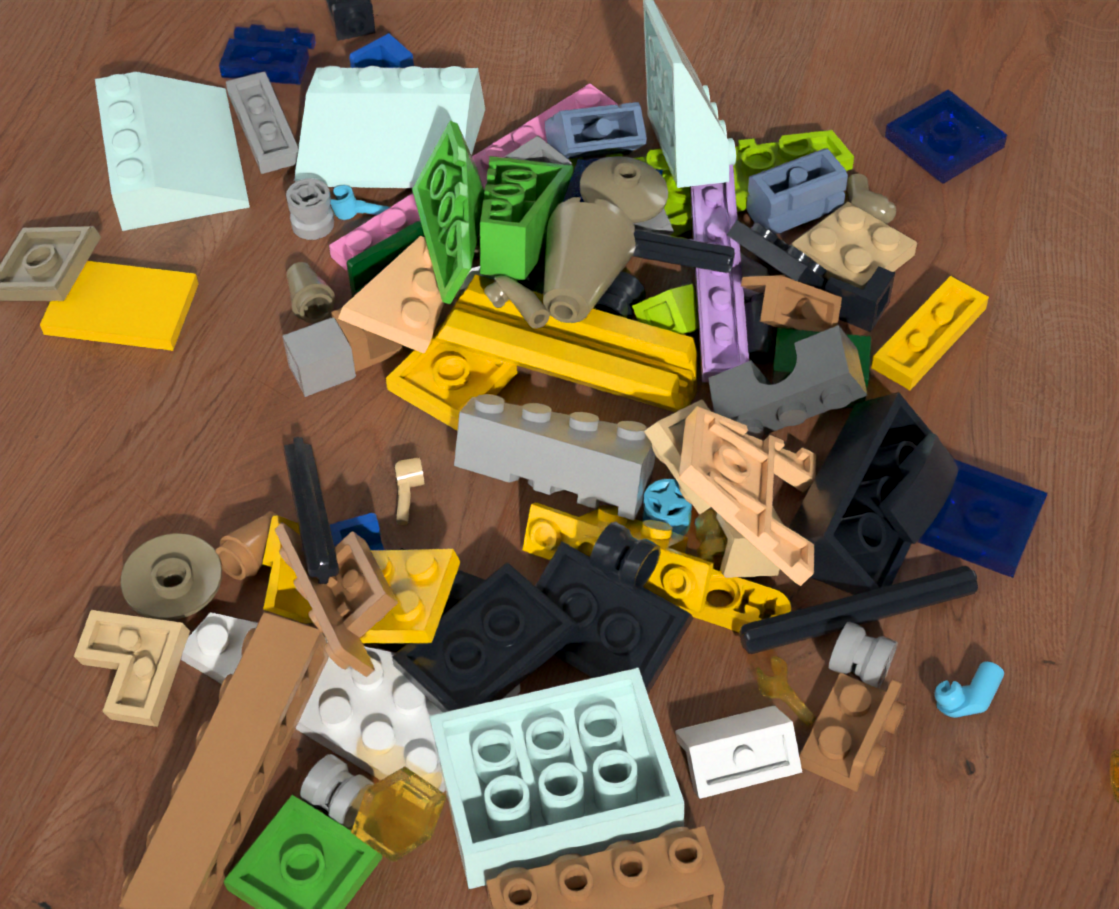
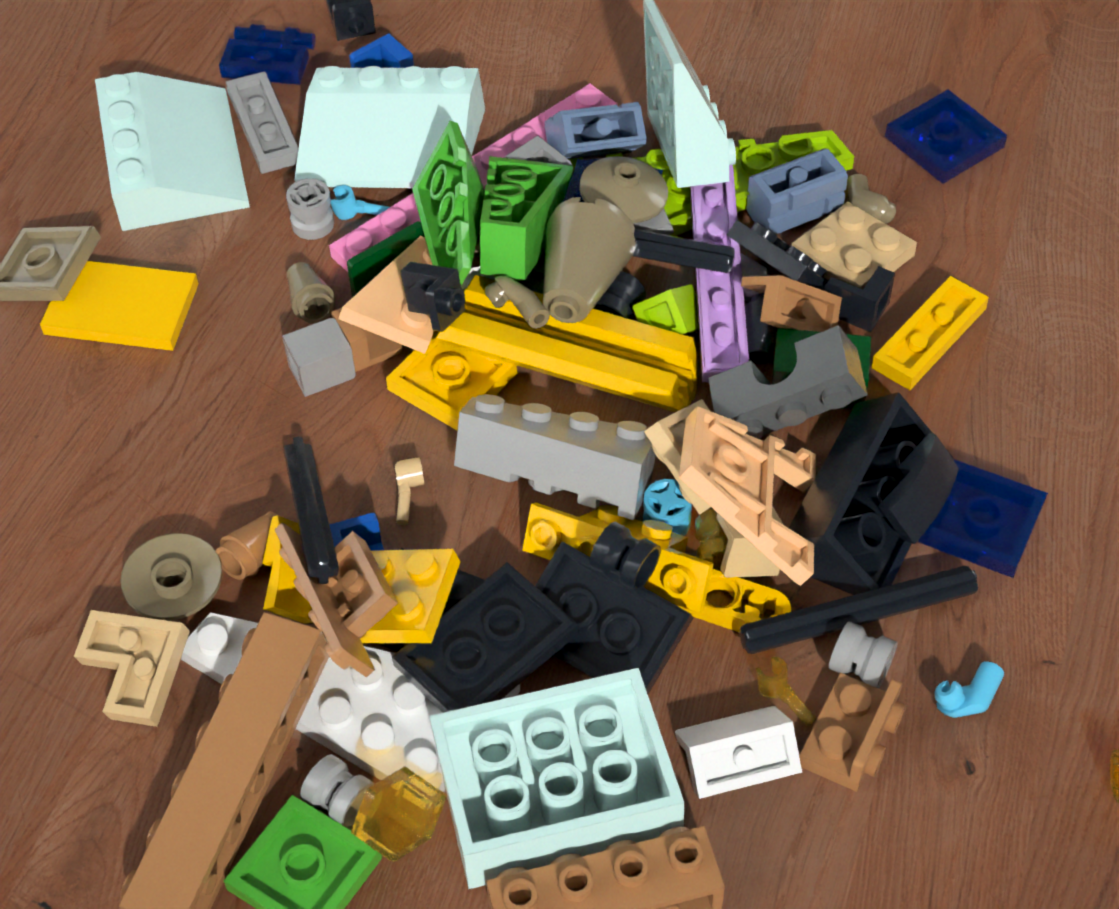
(434, 292): none -> black bracket

